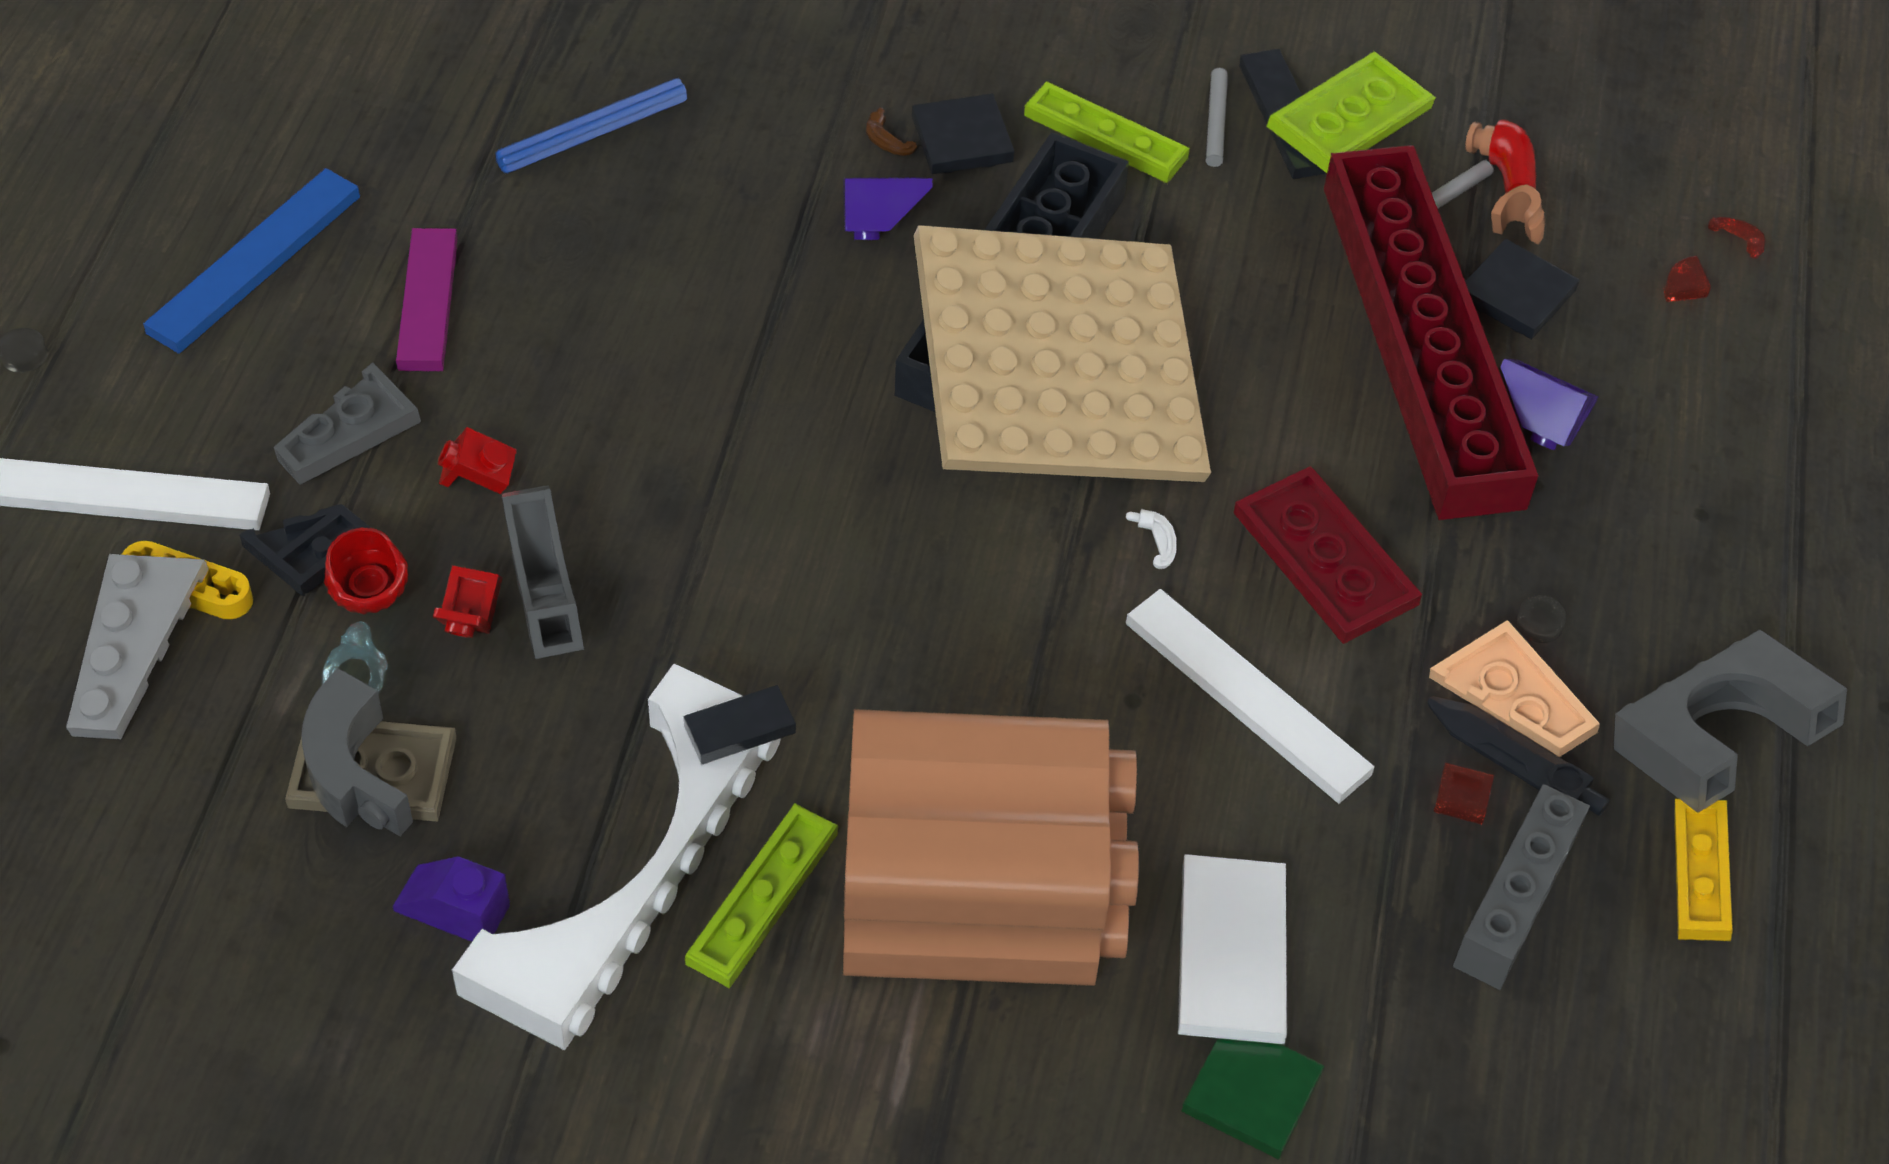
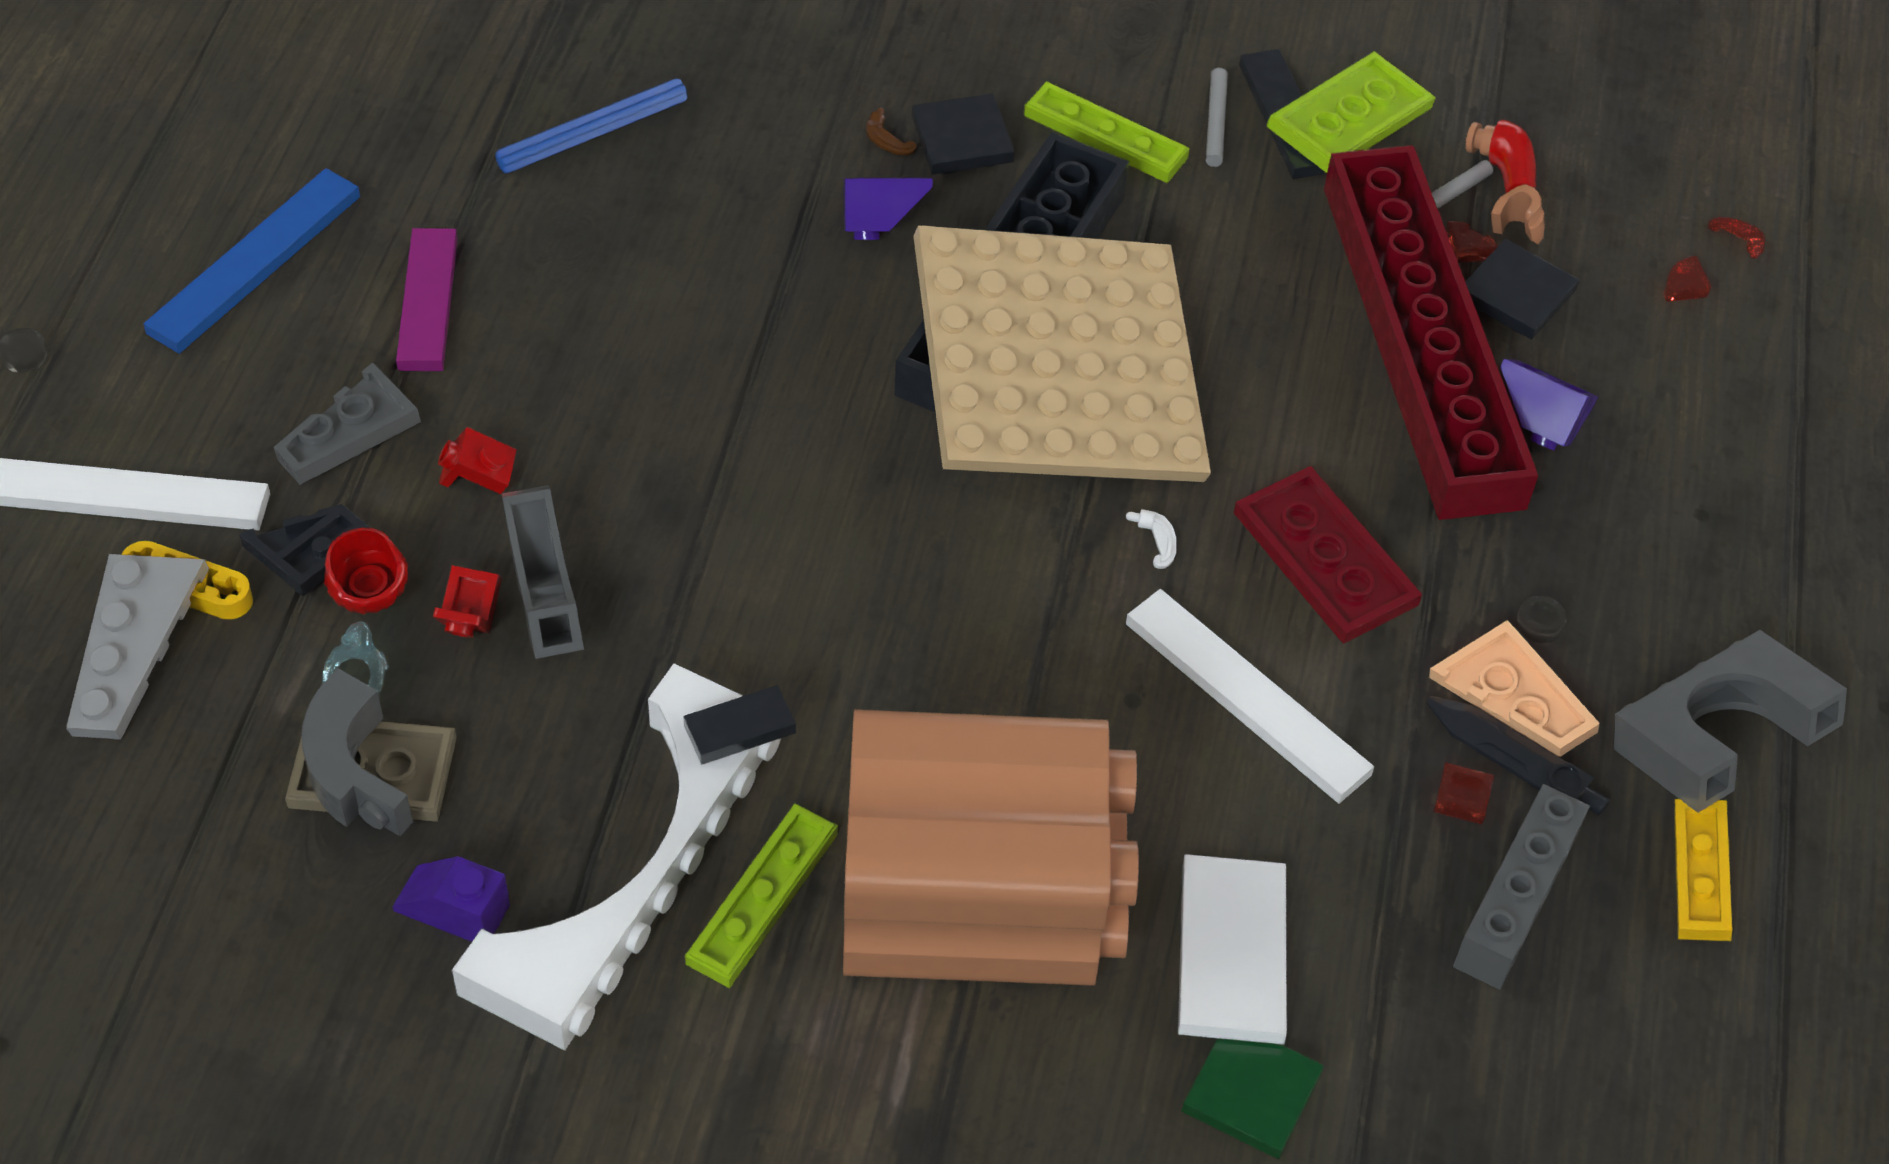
(1469, 244): none -> clear red tile

